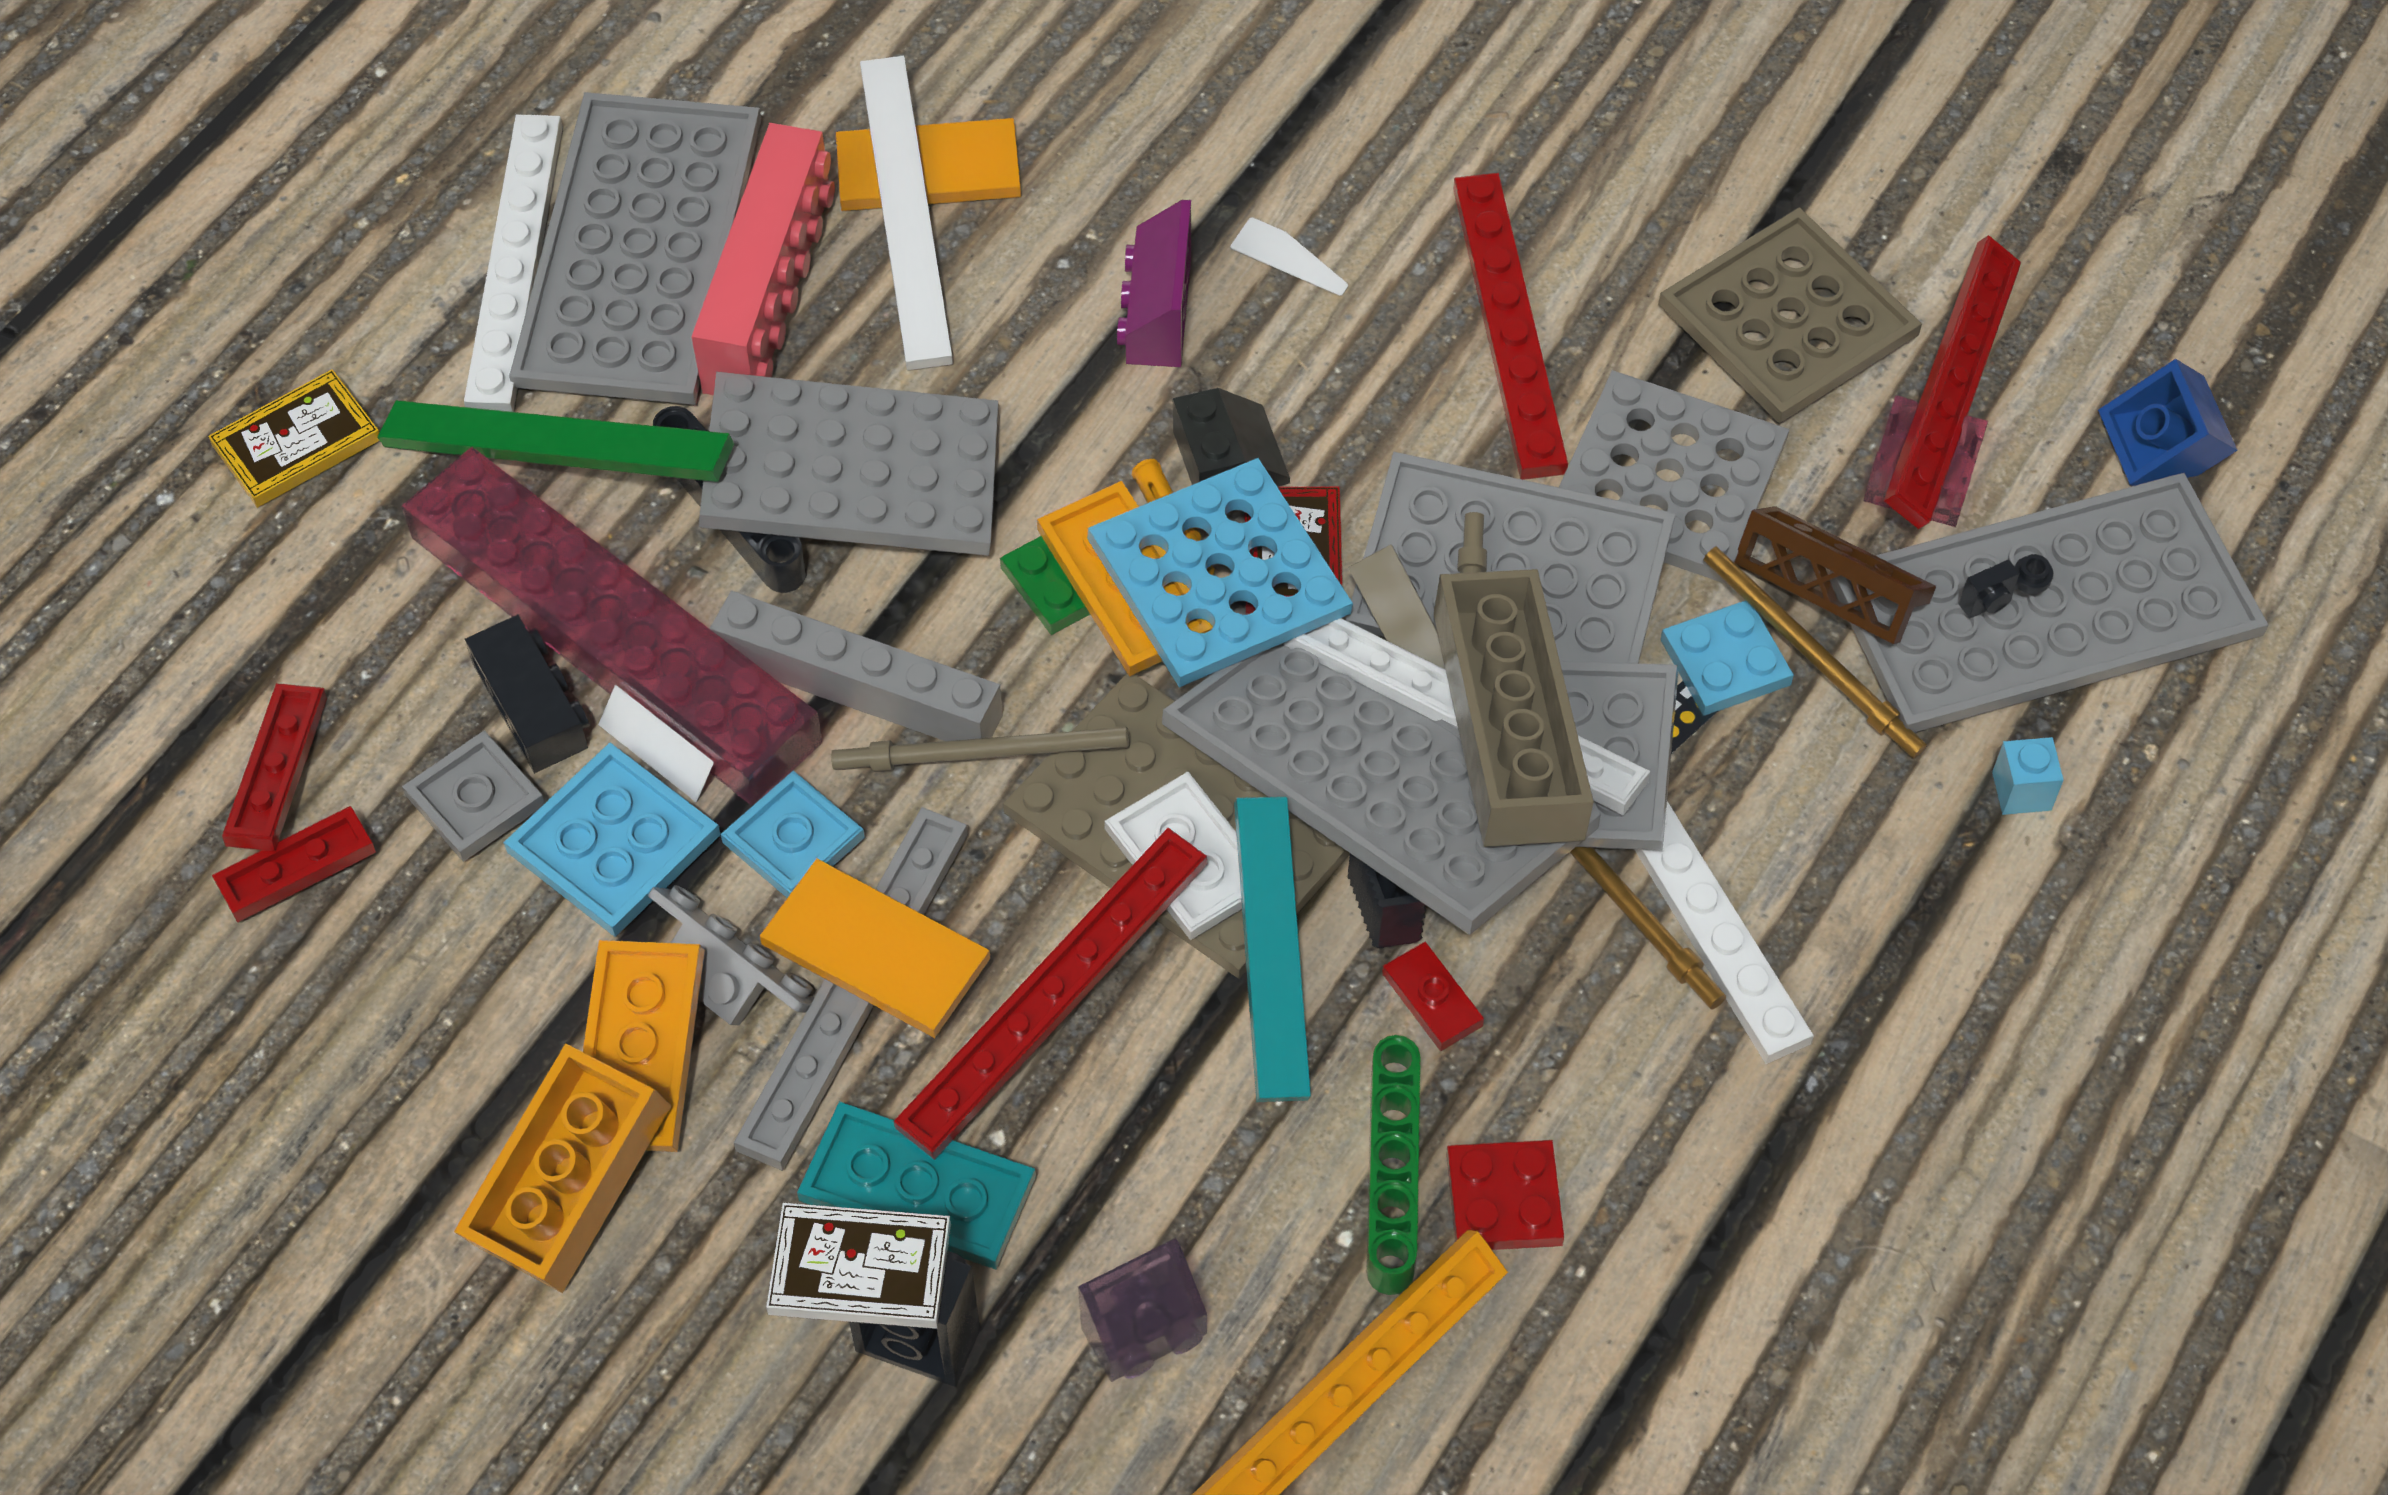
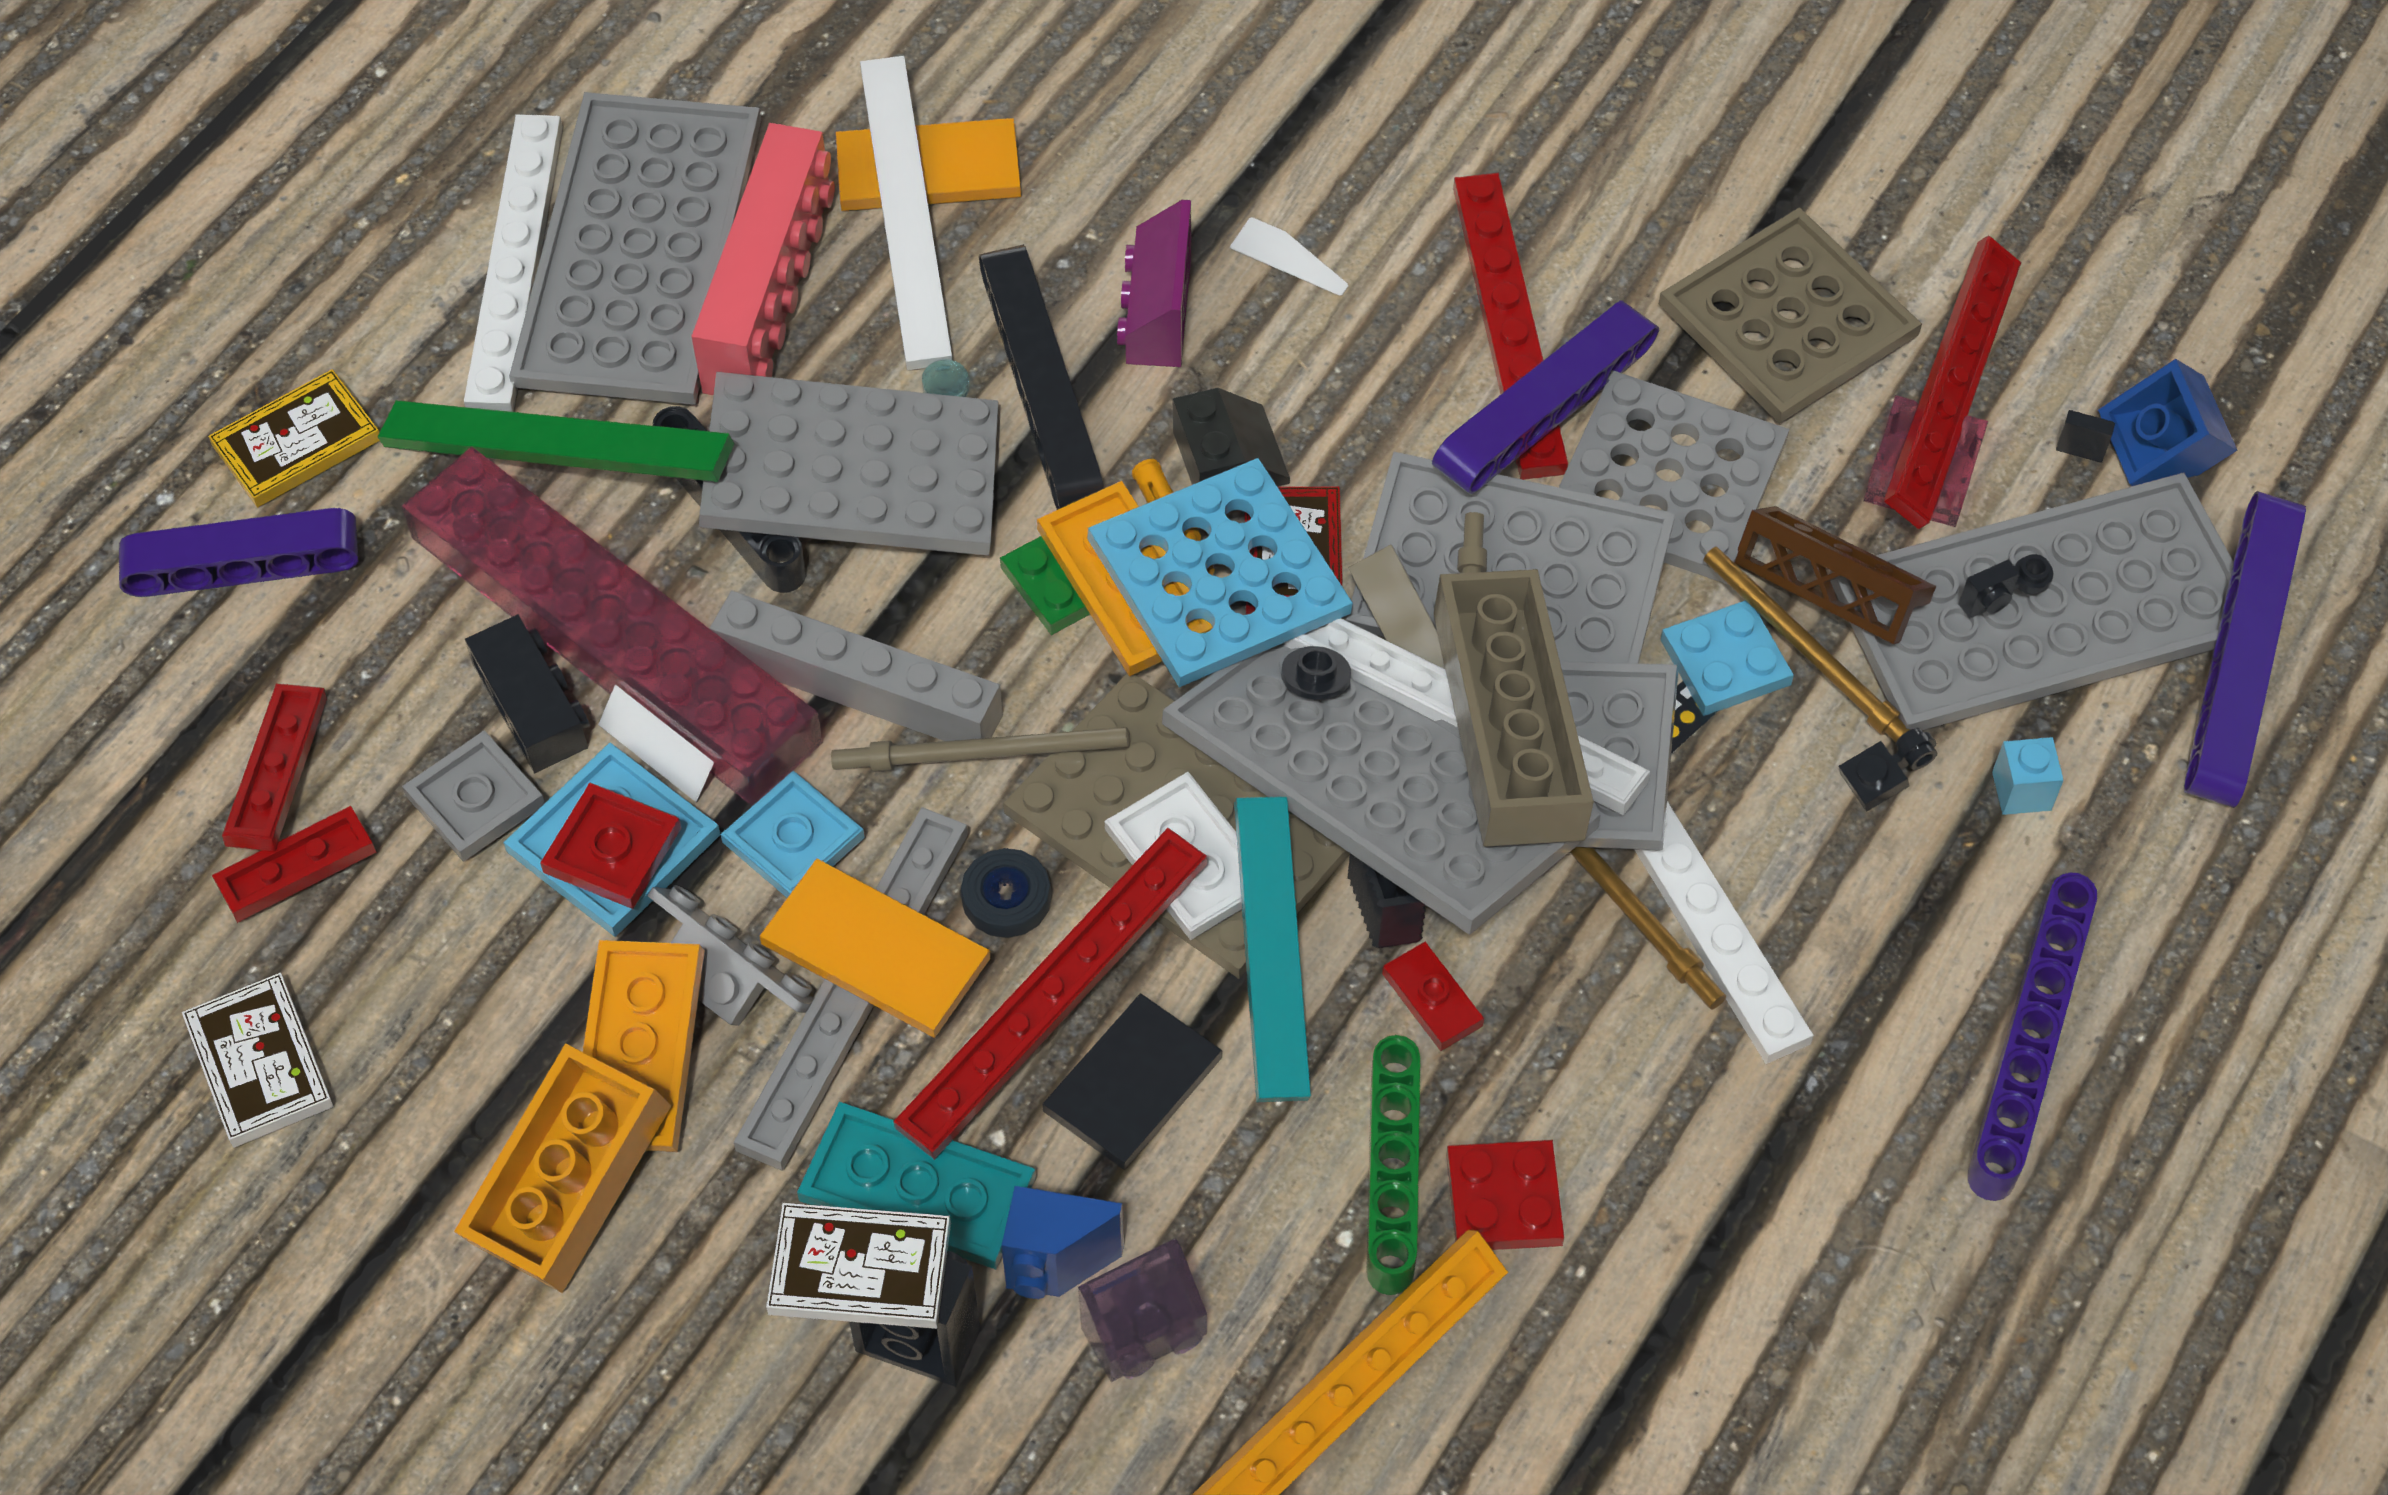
(237, 552): none -> dark purple beam
(257, 1060): none -> tile
(611, 845): none -> red plate
(946, 378): none -> clear light blue tile
(1027, 904): none -> black bush
(1040, 375): none -> black beam
(1058, 1241): none -> blue slope
(1132, 1081): none -> black tile
(1316, 673): none -> black piece
(1544, 397): none -> dark purple beam
(1879, 775): none -> black plate
(2027, 1054): none -> dark purple beam
(2085, 436): none -> black tile
(2245, 650): none -> dark purple beam

